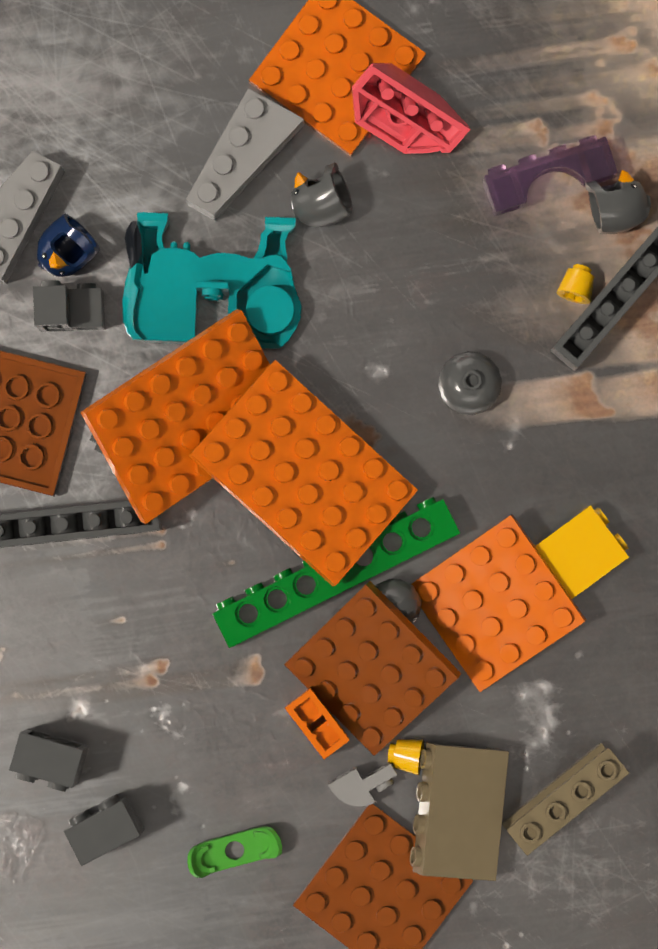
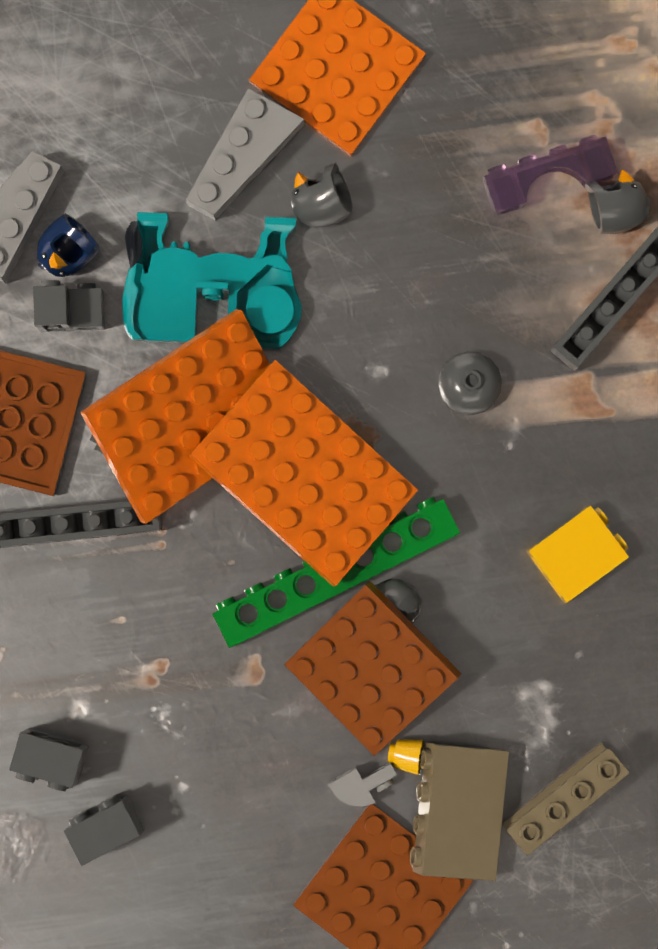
(211, 856): bright green piece -> none
(317, 723): orange brick -> none
(405, 111): coral wedge -> none
(497, 603): orange plate -> none
(577, 284): yellow hat -> none

